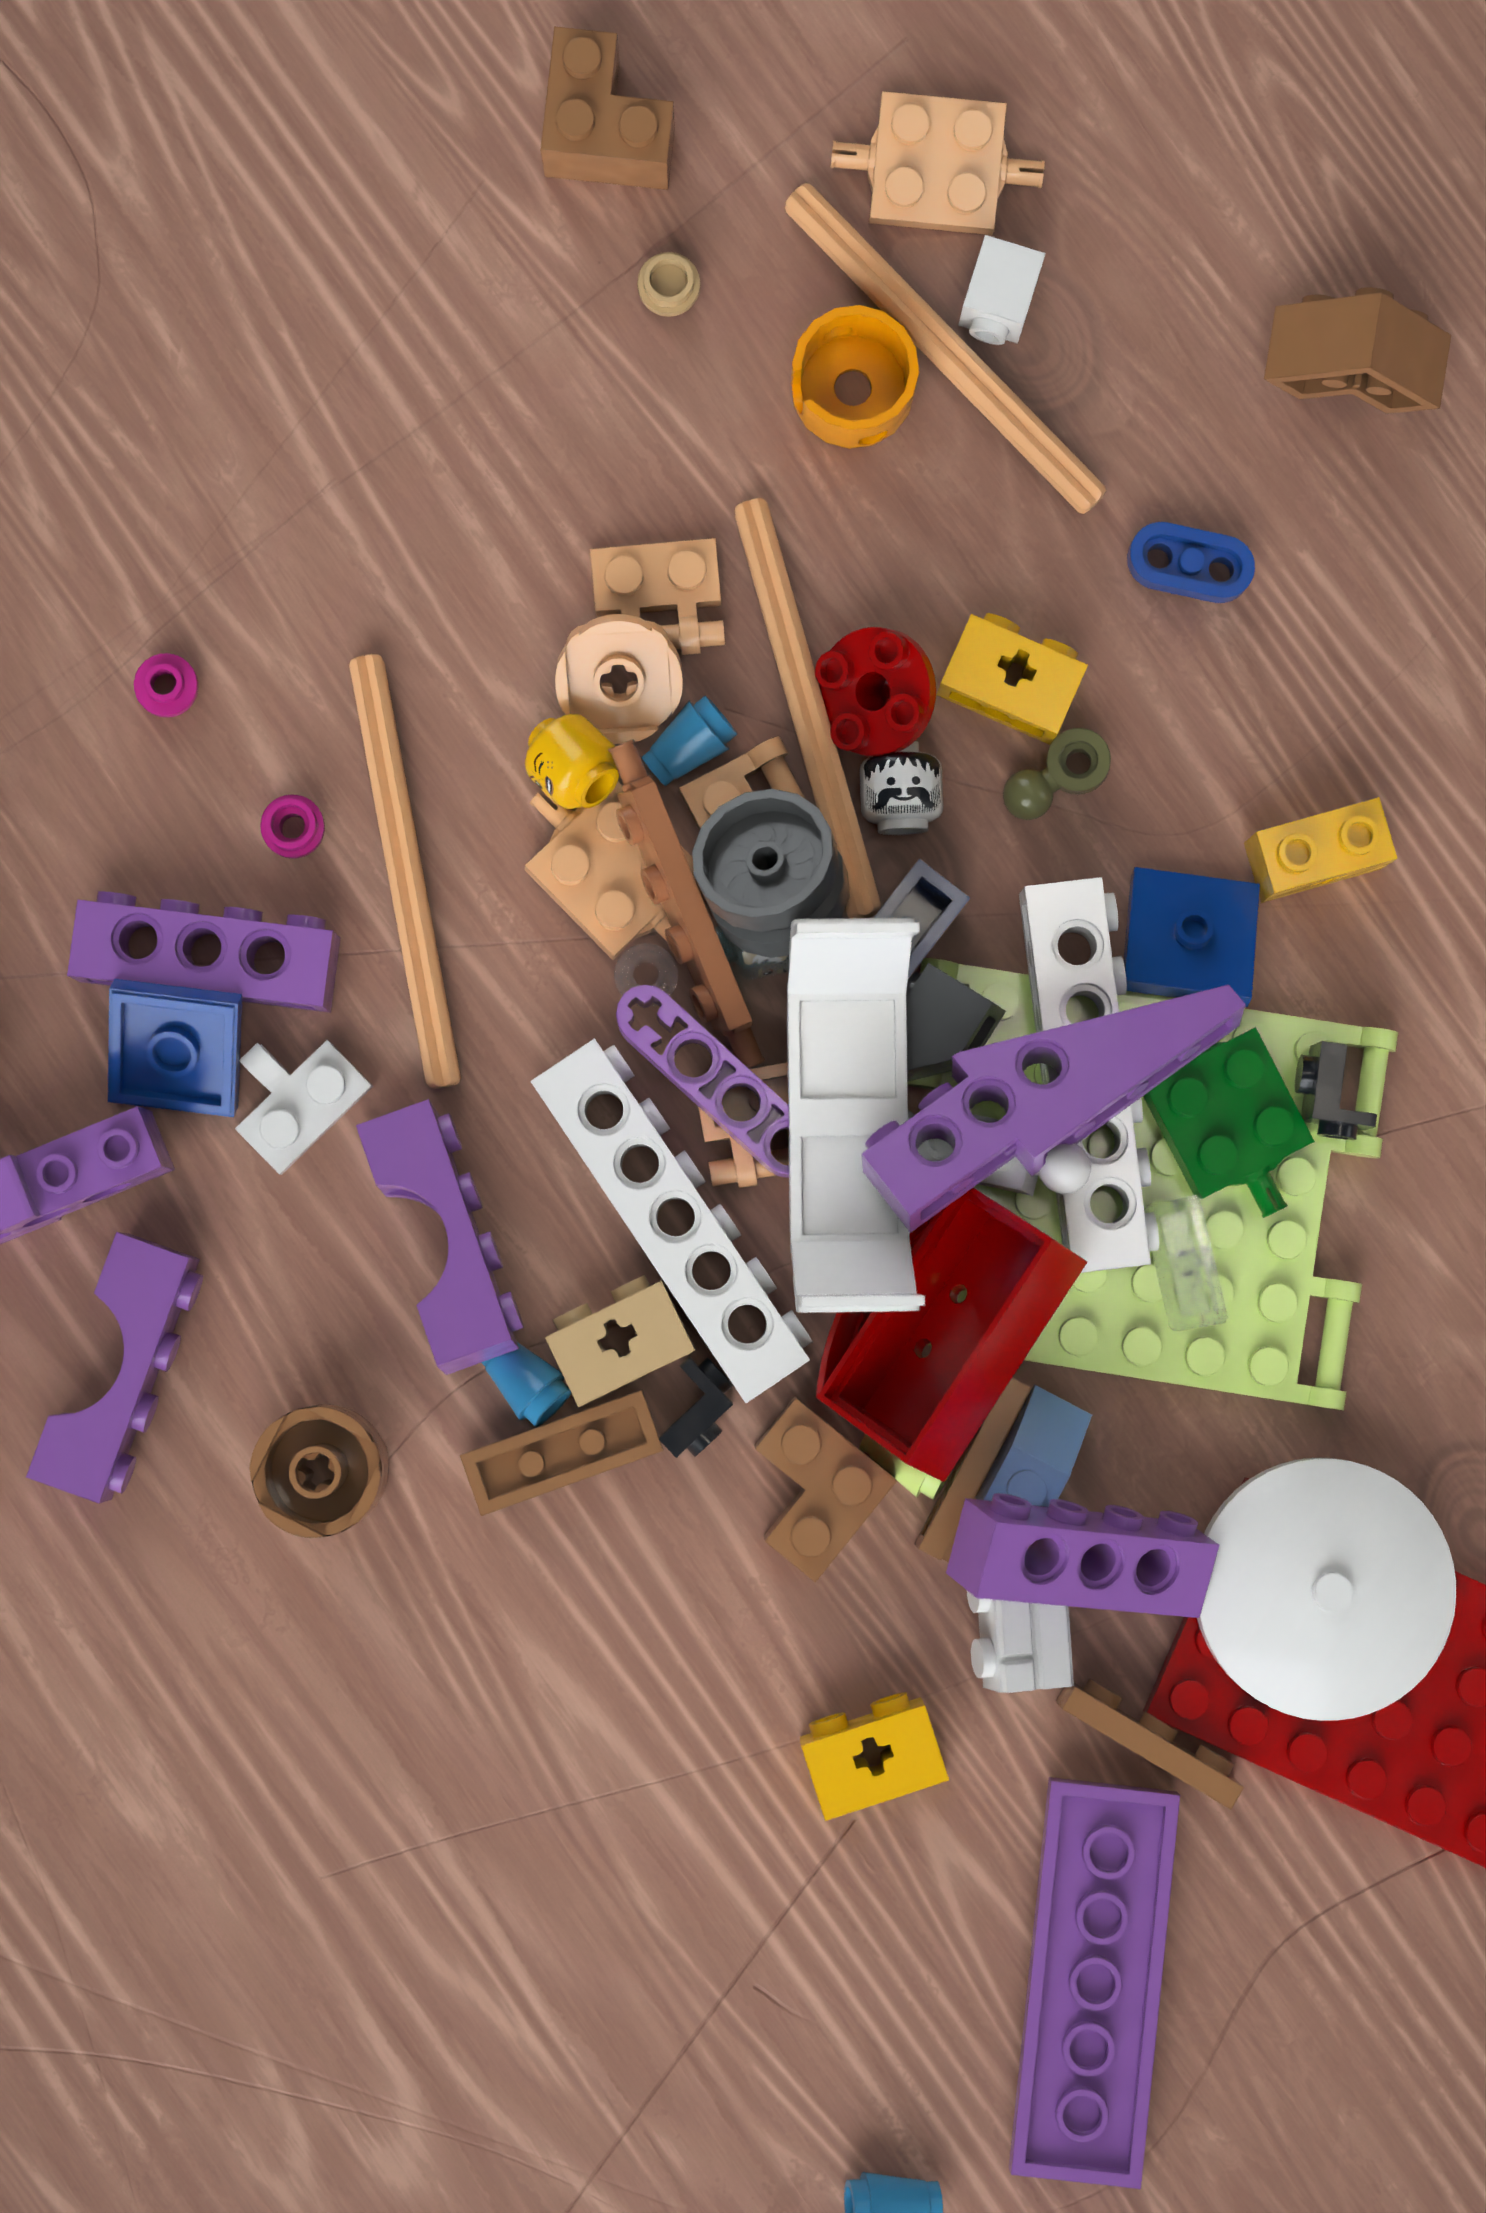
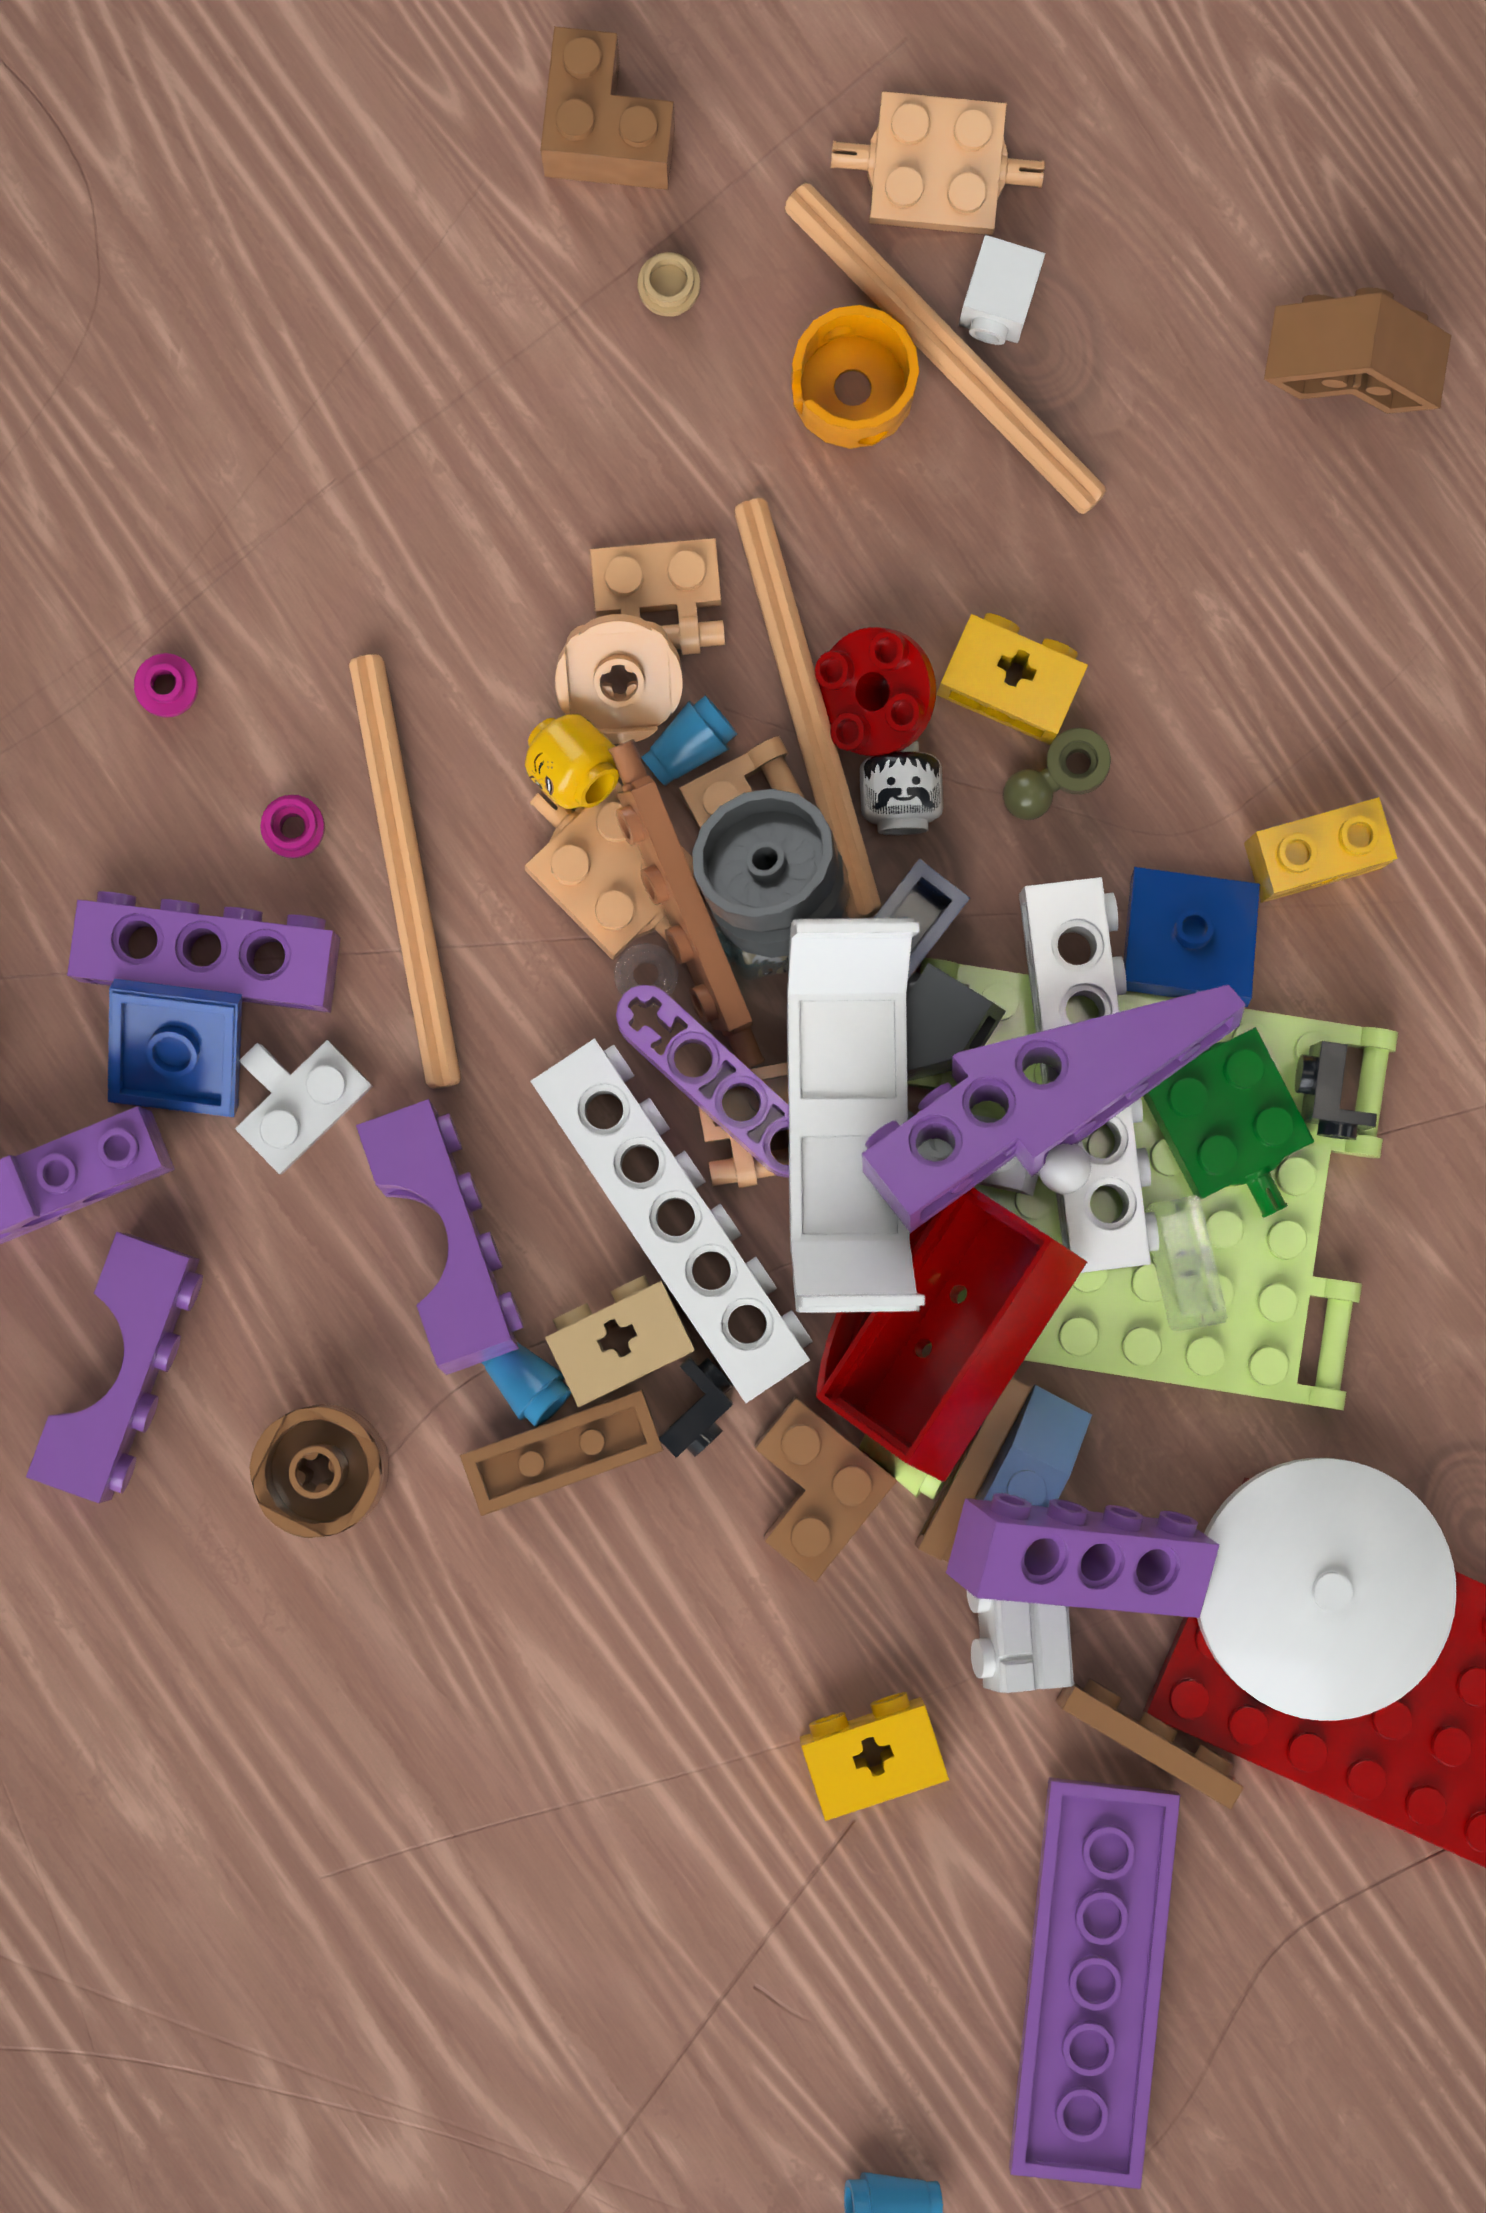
(1189, 557): blue plate -> none

